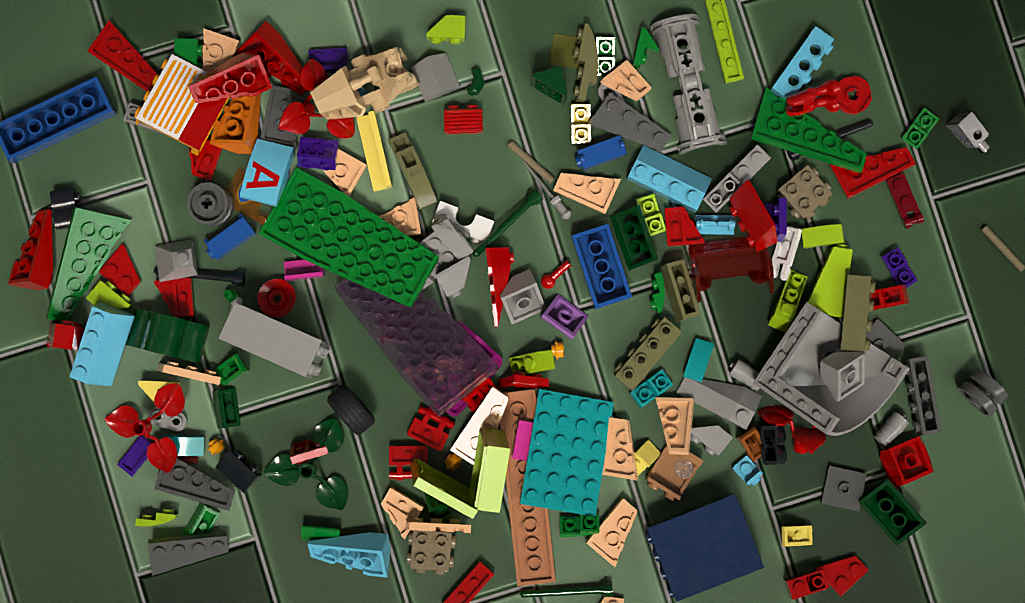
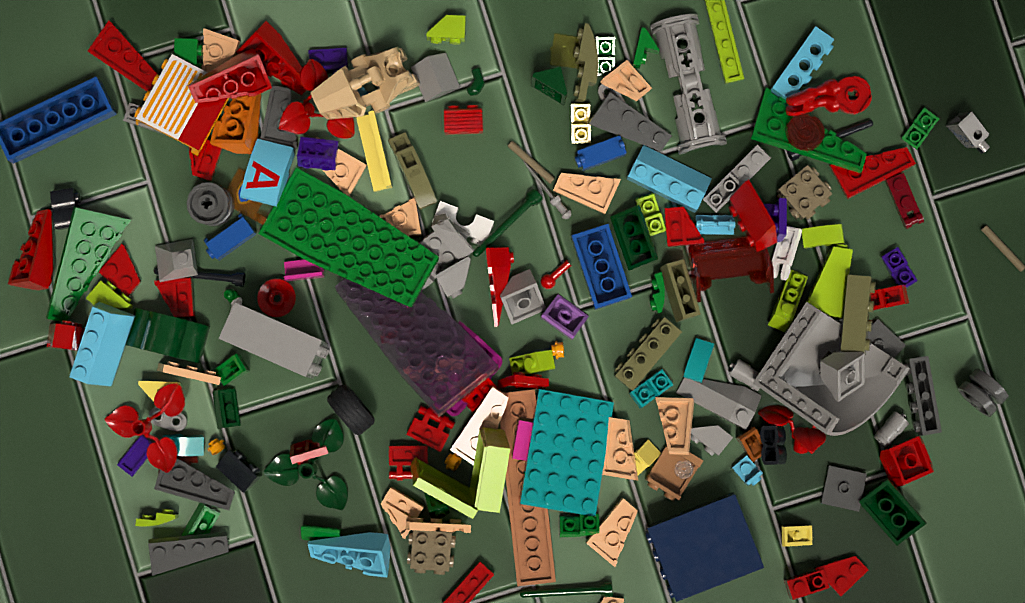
(805, 132): none -> clear red tile

